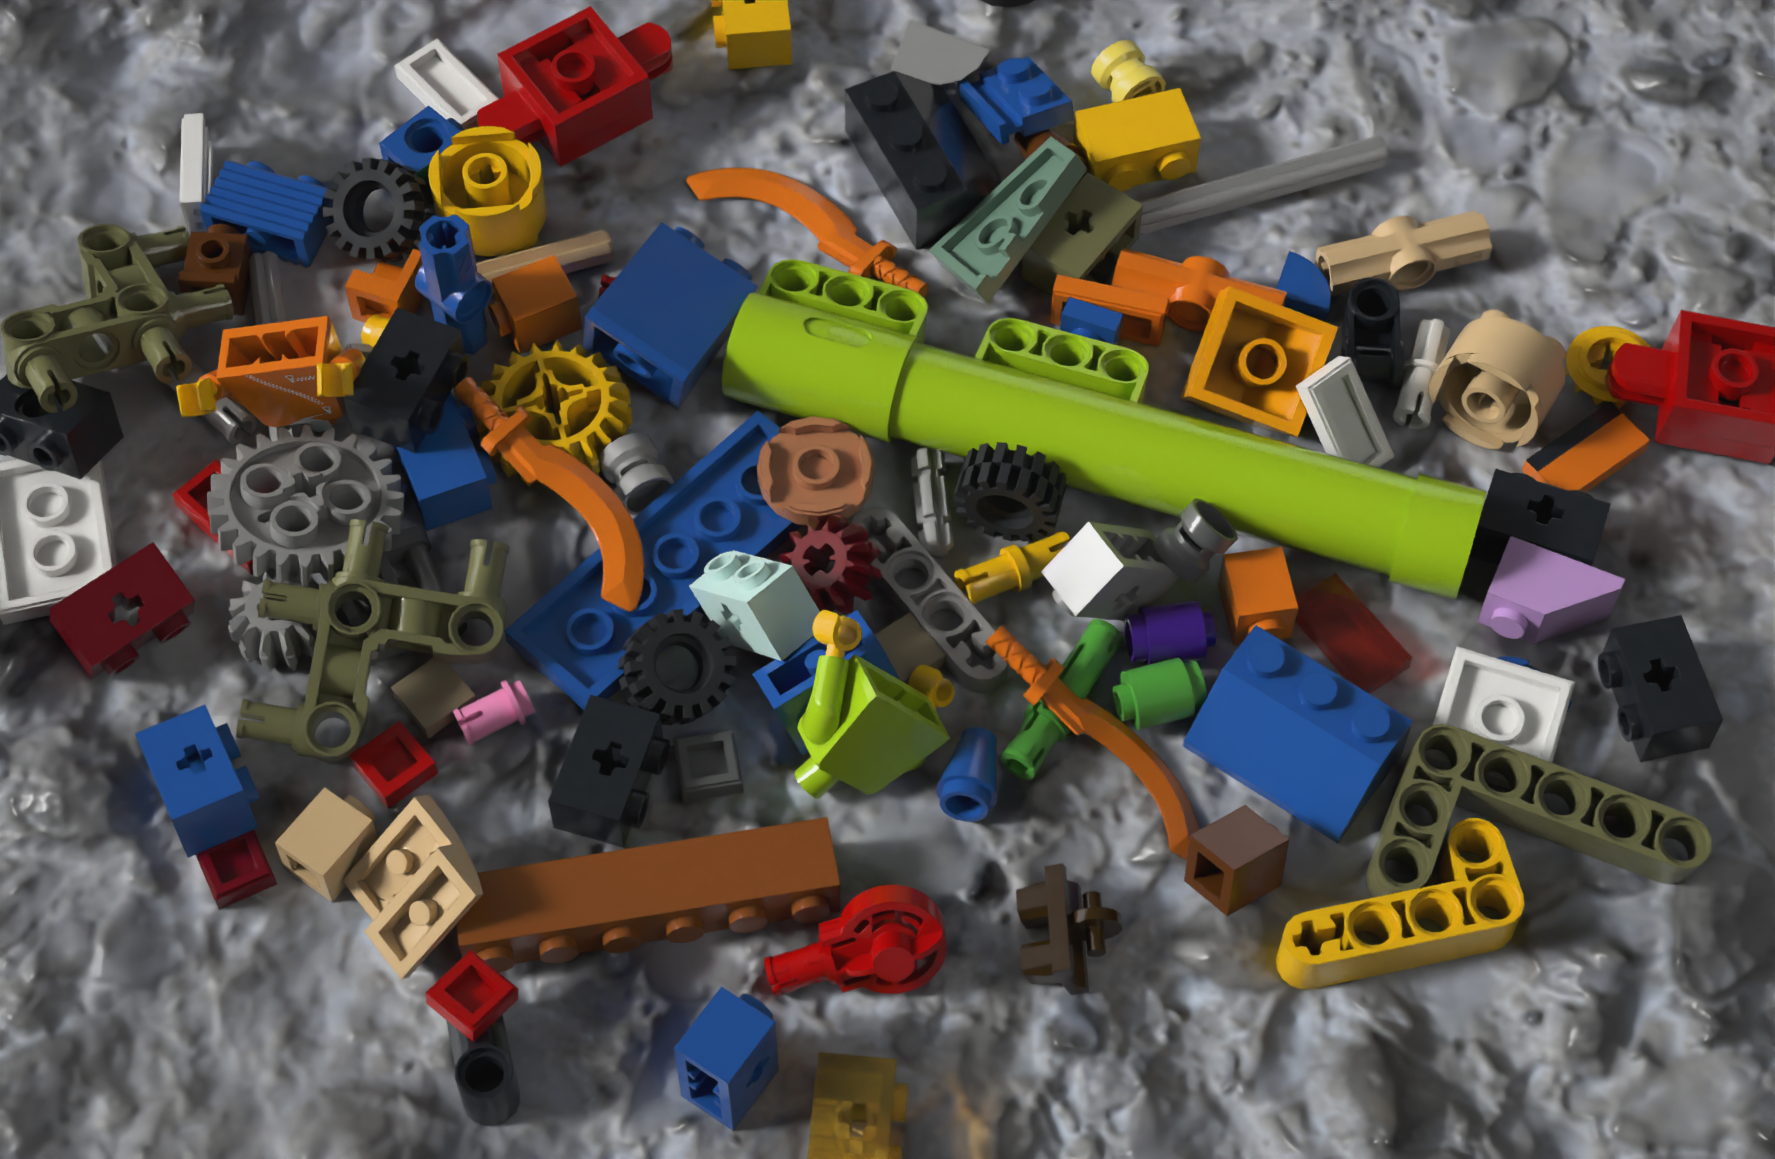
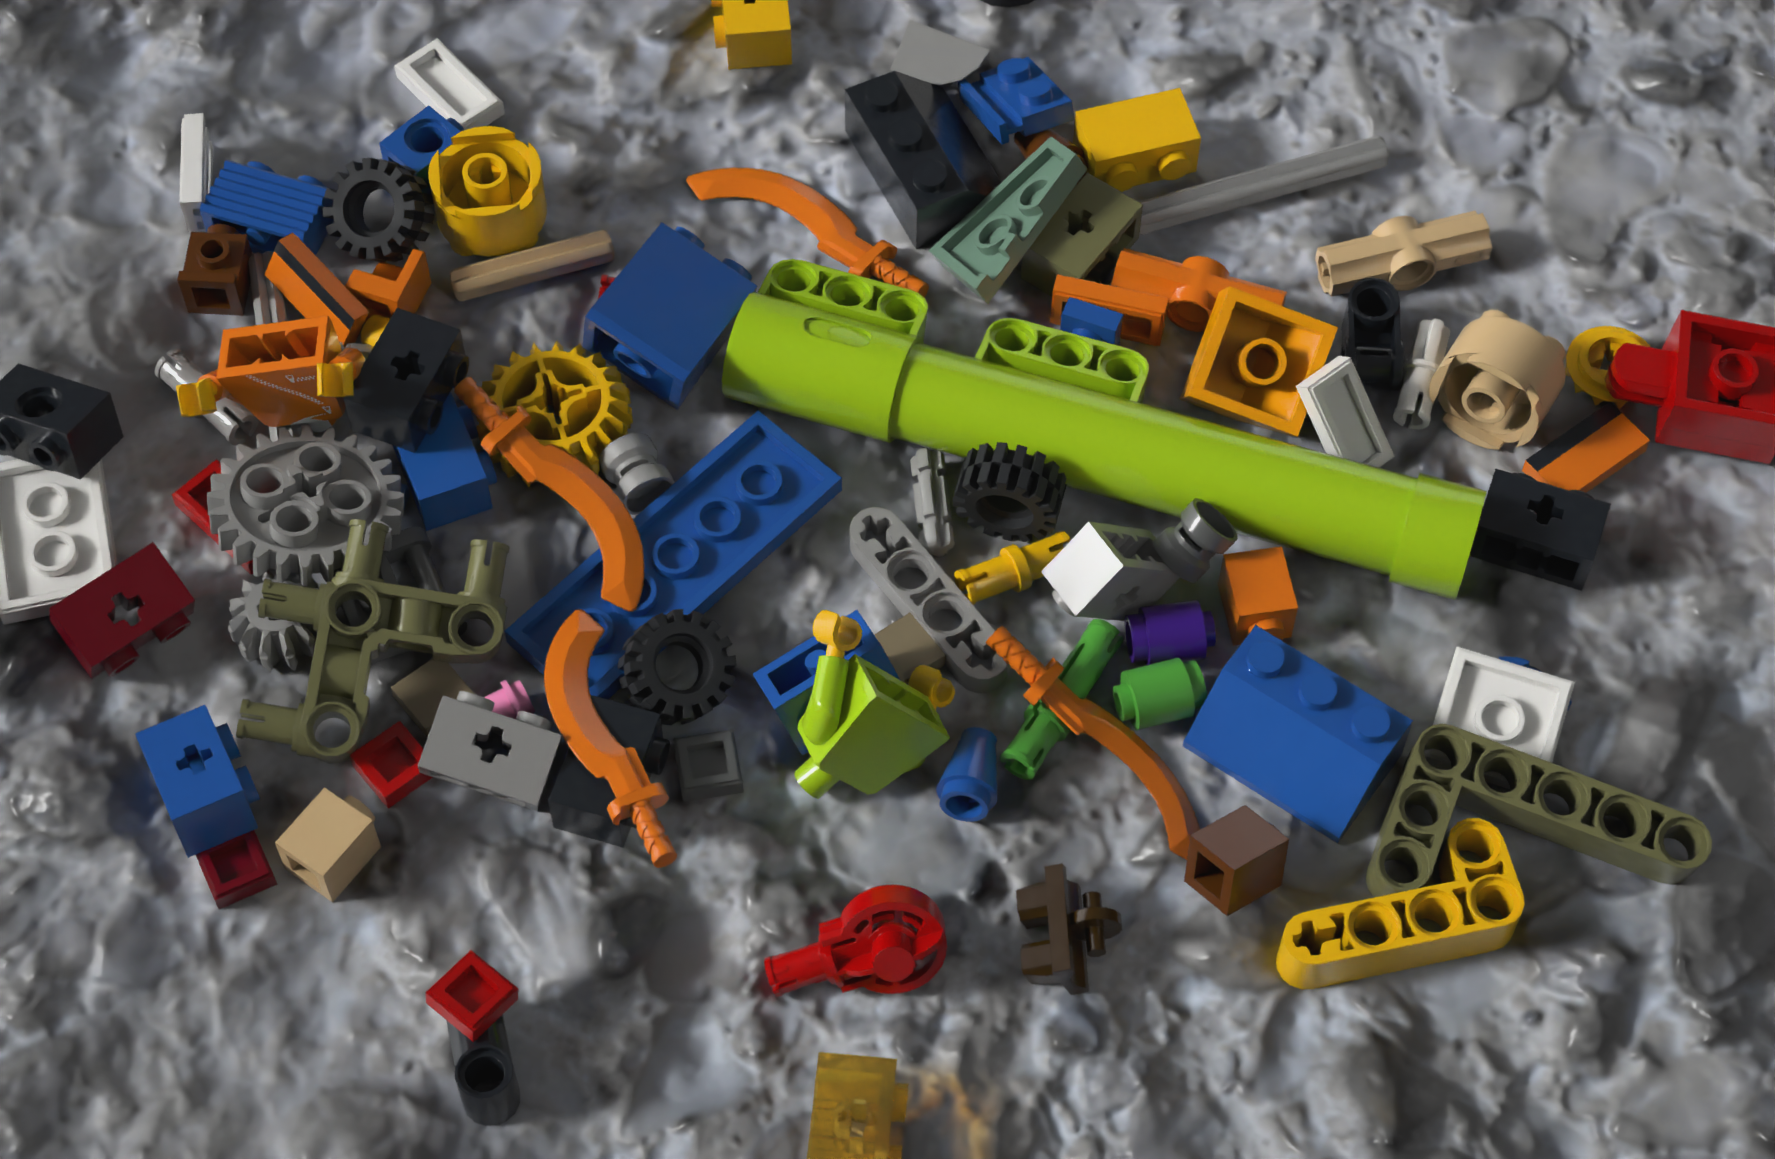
(120, 324): olive pin -> none
(315, 288): none -> orange tile
(414, 885): tan slope -> none
(452, 279): blue piece -> none
(513, 778): none -> light grey brick
(535, 304): orange brick -> none
(574, 60): red brick -> none
(592, 741): none -> orange sword
(653, 894): dark orange brick -> none
(728, 1056): blue brick -> none
(756, 603): light aqua brick -> none
(815, 470): nougat tile -> none
(852, 557): dark red gear -> none
(1124, 72): light yellow wheel -> none
(1305, 287): blue tile -> none
(1350, 635): clear red tile -> none
(1546, 594): lavender slope -> none
(1659, 688): black brick -> none

